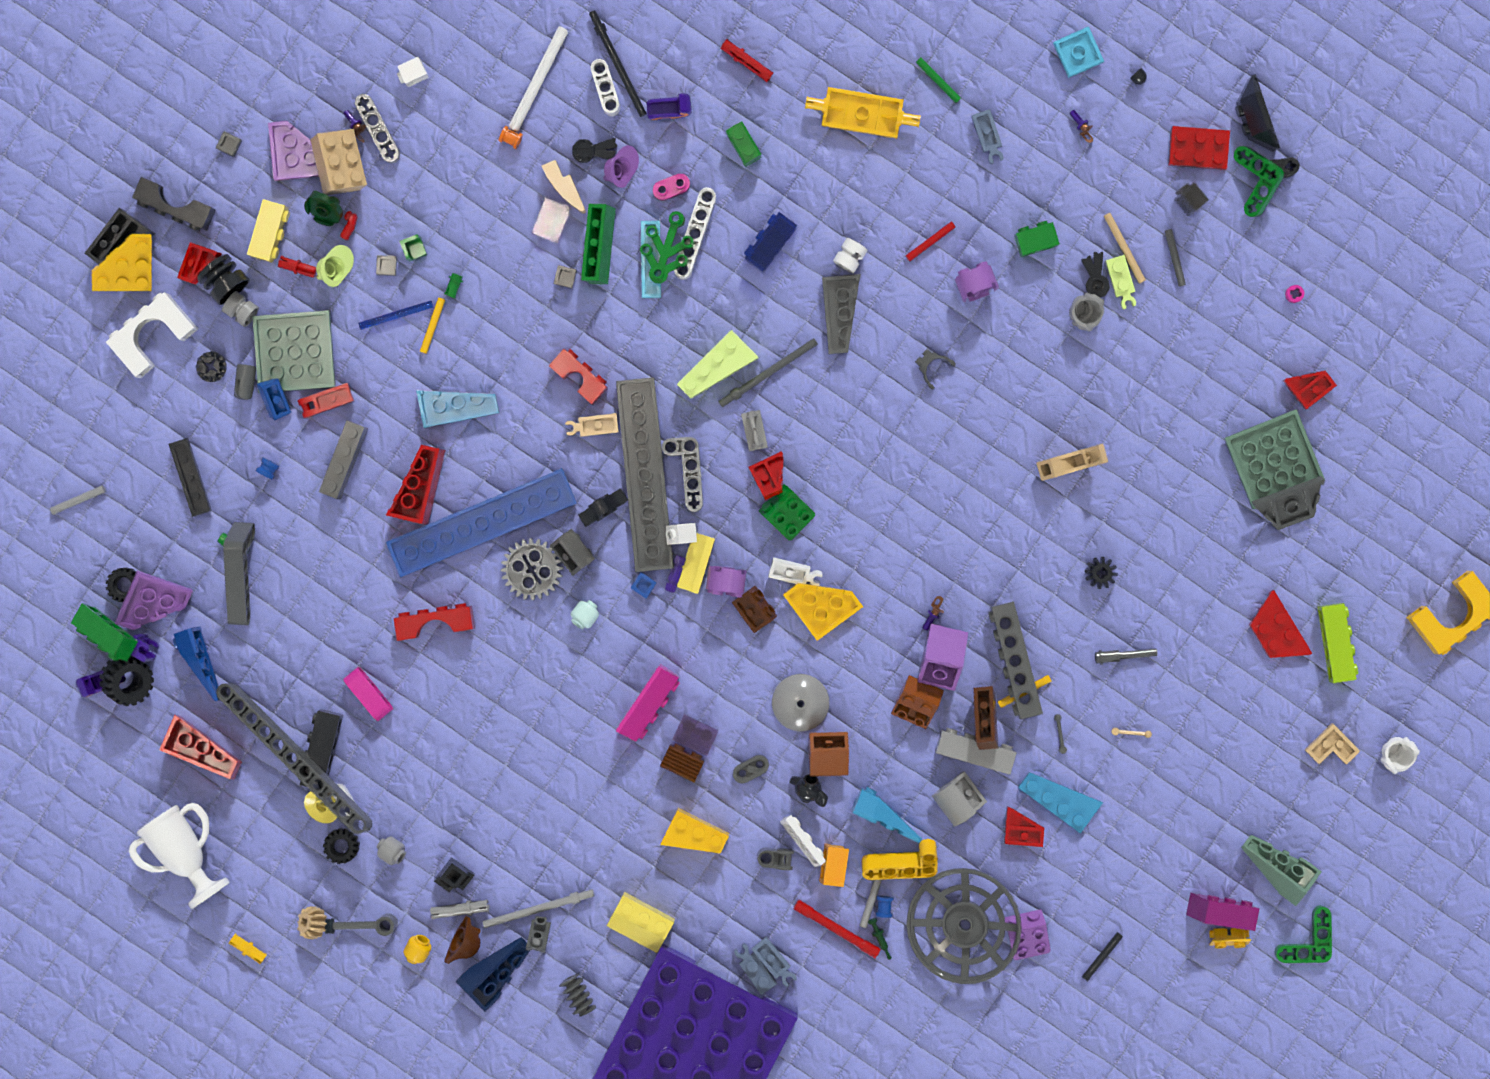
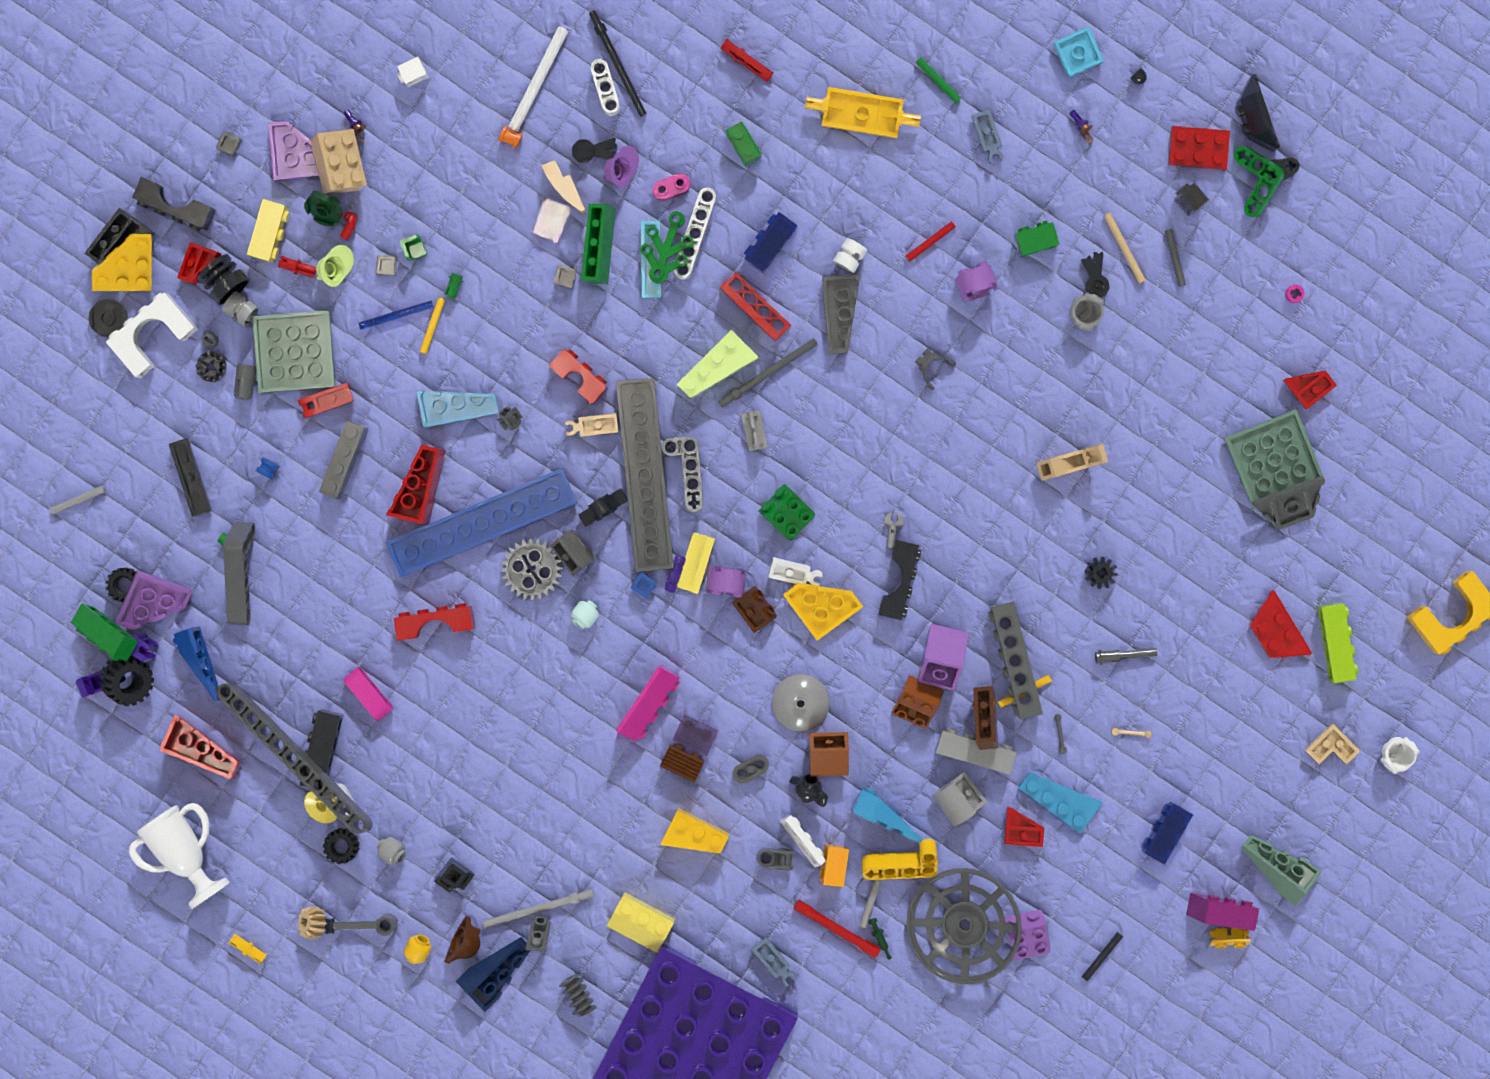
(107, 317): none -> black tile
(213, 337): none -> dark grey hinge
(274, 398): blue slope -> none
(376, 129): light grey beam -> none
(460, 909): light grey pin -> none
(509, 418): none -> dark grey gear
(669, 107): dark purple animal -> none
(681, 533): white brick -> none
(747, 308): none -> red fence
(755, 970): sand blue plate -> none
(769, 475): red wing -> none
(884, 906): blue bush -> none
(892, 528): none -> light grey bar
(905, 556): none -> black arch
(934, 613): piece -> none
(1121, 279): yellowish green plate -> none
(1166, 832): none -> clear blue brick
(1317, 944): green beam -> none

